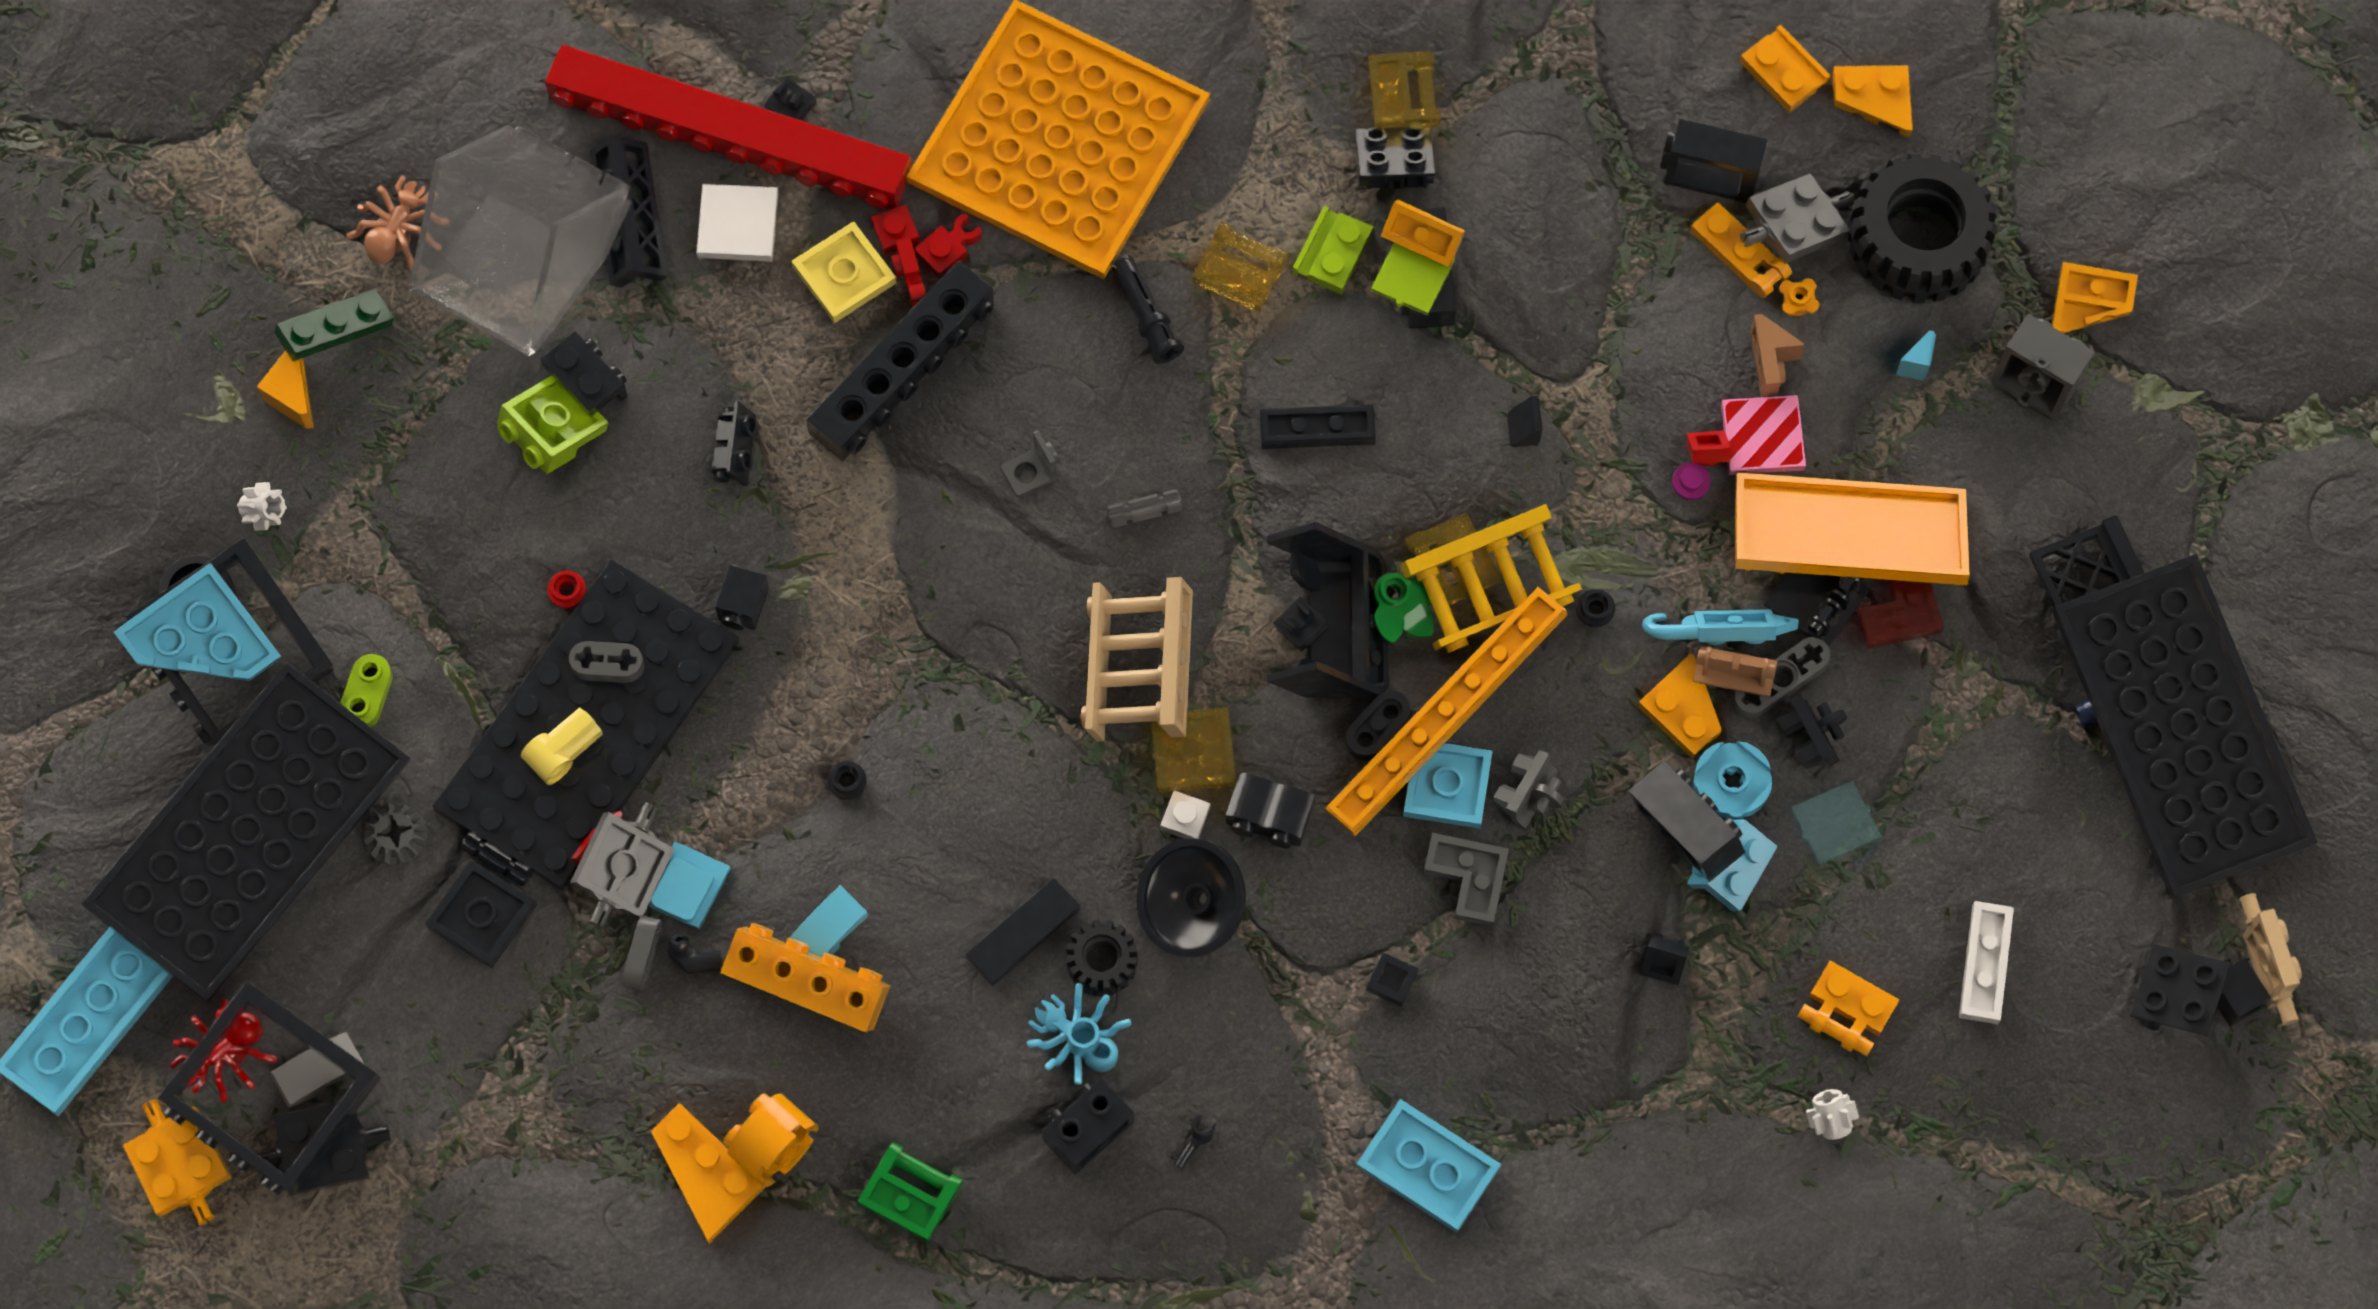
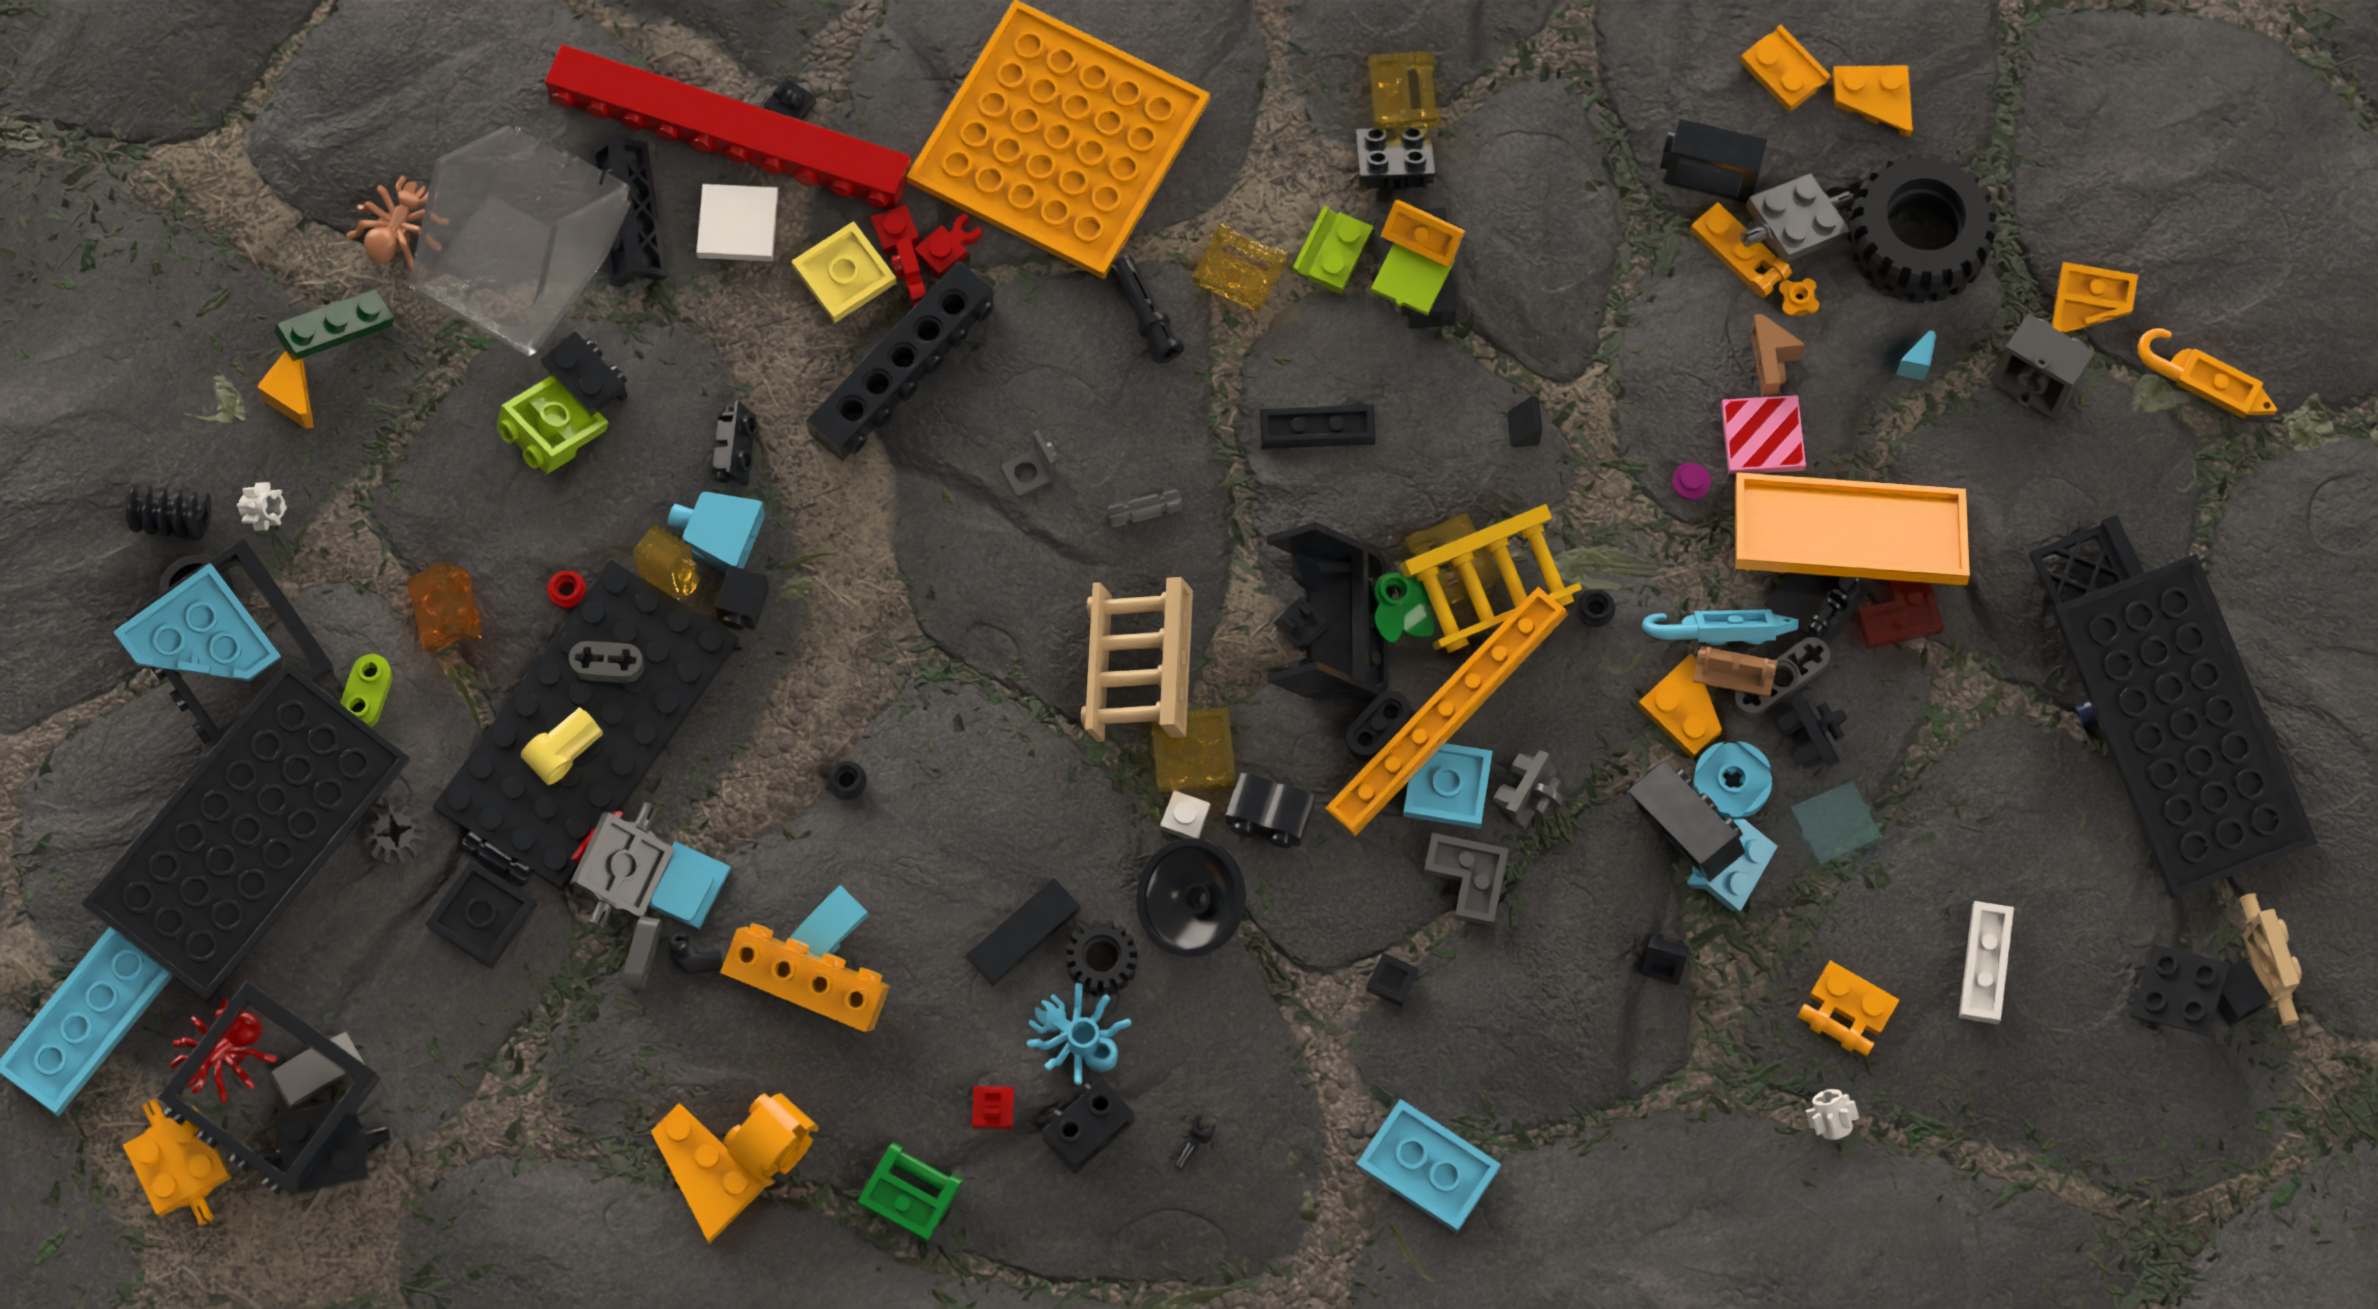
(167, 514): none -> black piece
(444, 605): none -> clear orange bracket
(666, 562): none -> clear yellow brick
(719, 528): none -> medium azure torso
(993, 1107): none -> red tile
(1708, 447): red plate -> none
(2208, 378): none -> light orange plate

